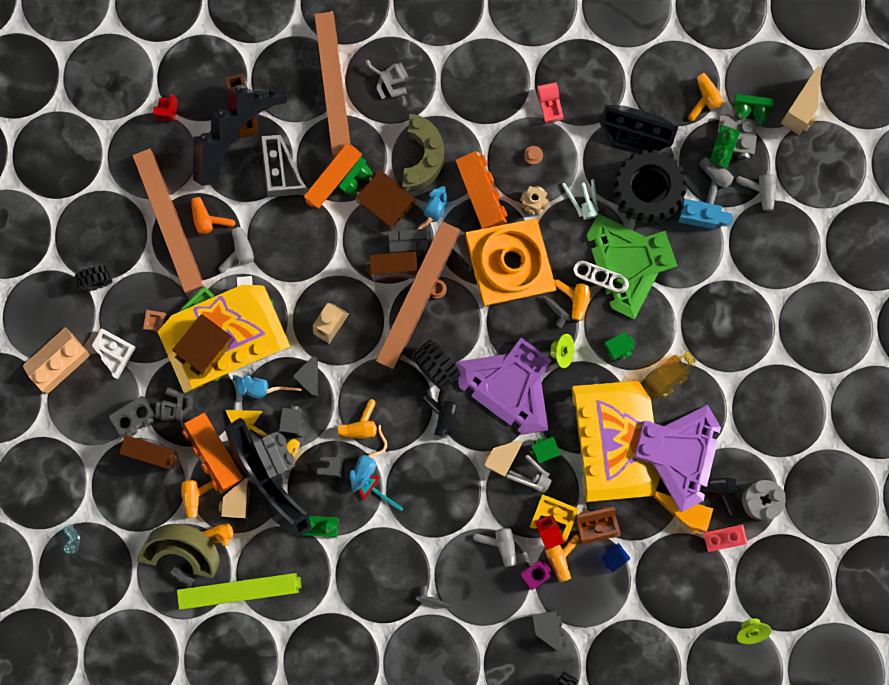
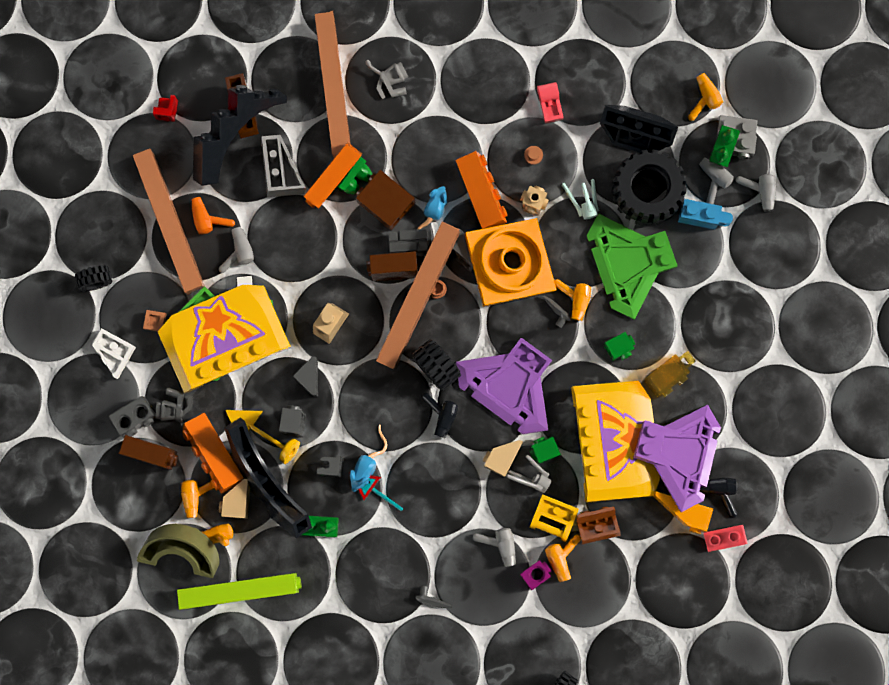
(55, 360): light nougat slope -> none
(73, 541): clear light blue arm -> none
(182, 575): dark grey pin -> none
(203, 345): reddish brown brick -> none
(255, 387): dark azure animal -> none
(274, 454): dark grey brick -> none
(360, 429): light orange piece -> none
(430, 166): olive brick -> none
(547, 628): dark grey slope -> none
(549, 532): red panel -> none
(563, 350): lime piece -> none
(594, 270): white beam -> none
(614, 558): clear blue panel -> none
(753, 632): lime piece -> none
(760, 106): green tile -> none
(774, 496): light grey brick -> none
(802, 111): tan slope -> none

